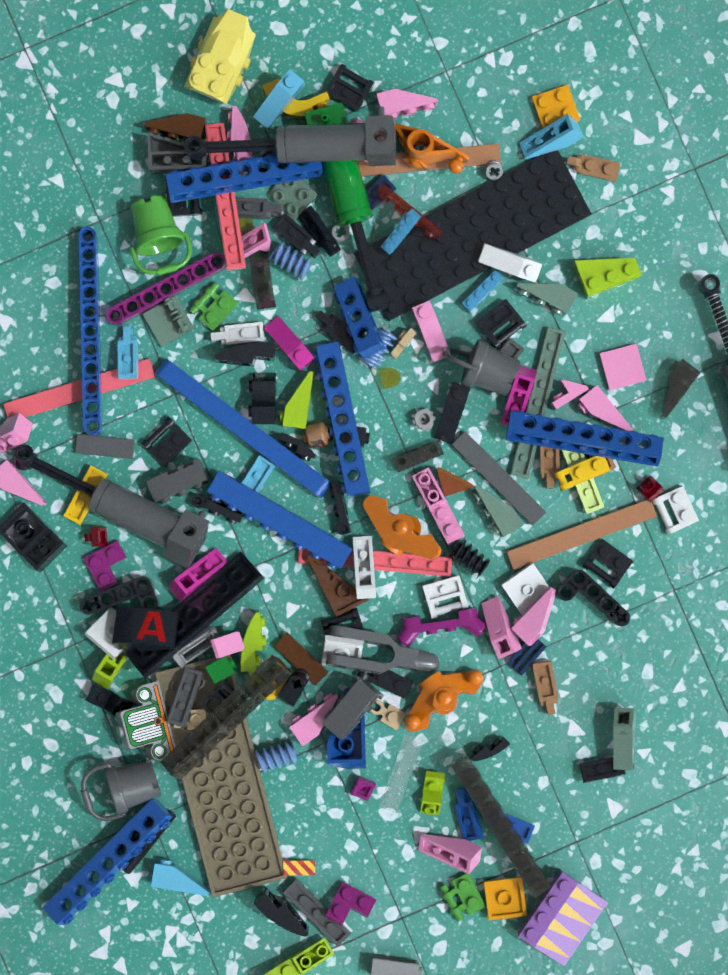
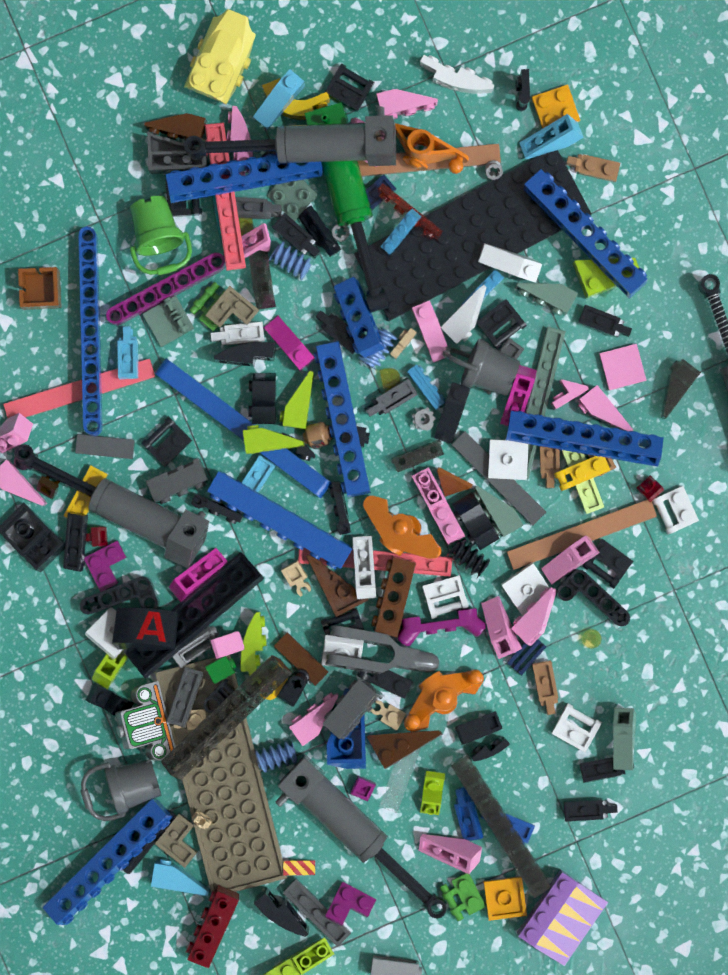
(42, 289): none -> dark orange piece
(47, 487): none -> dark brown tile
(75, 541): none -> black tile
(172, 841): none -> dark tan plate
(201, 819): none -> tan plate
(213, 926): none -> dark red brick
(230, 303): none -> dark tan plate
(264, 440): none -> lime slope
(294, 575): none -> tan plate
(347, 824): none -> dark grey piece
(391, 398): none -> hinge
(392, 625): none -> reddish brown brick
(397, 746): none -> reddish brown wing
(426, 387): none -> dark azure piece
(463, 81): none -> white slope
(465, 318): none -> white slope
(475, 521): none -> black brick
(478, 728): none -> black slope
(507, 460): none -> white plate
(522, 85): none -> black plate
(543, 180): none -> blue brick
(570, 559): none -> bright pink slope
(572, 733): none -> white plate
(588, 810): none -> black hinge
(591, 639): none -> tile
(603, 322): none -> black hinge

